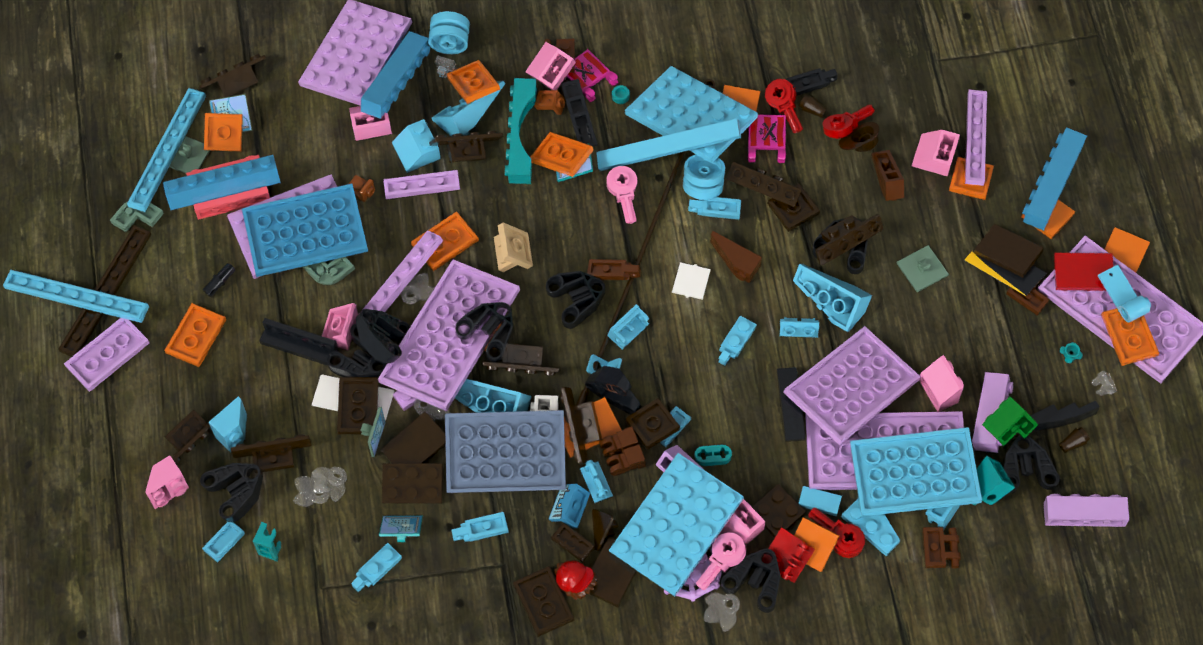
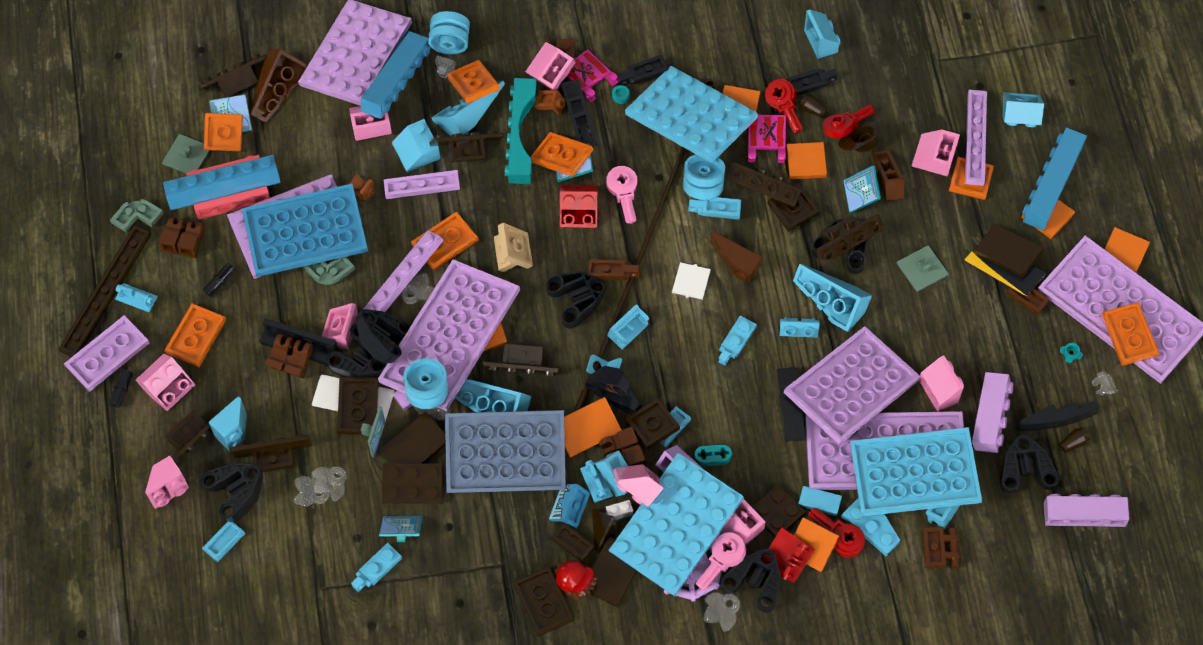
(76, 296): medium azure tile -> none
(120, 388): none -> black axle
(135, 297): none -> medium azure hinge
(165, 382): none -> bright pink slope
(166, 150): medium azure tile -> none
(175, 240): none -> reddish brown legs
(264, 543): teal hinge -> none
(276, 82): none -> reddish brown wedge
(282, 361): none -> reddish brown legs
(426, 383): none -> medium azure wheel
(478, 315): black connector -> none
(481, 528): medium azure hinge -> none
(545, 401): white brick -> none
(578, 206): none -> slope
(582, 423): dark brown bracket -> none
(606, 468): none -> medium azure hinge
(620, 510): none -> white piece
(638, 481): none -> bright pink slope
(643, 71): none -> black hinge
(669, 144): medium azure tile -> none
(806, 160): none -> orange tile
(821, 34): none -> medium azure slope
(862, 189): none -> piece
(993, 481): teal torso -> none
(1008, 421): green brick -> none
(1022, 109): none -> medium azure slope
(1081, 270): red tile -> none
(1123, 295): medium azure door -> none

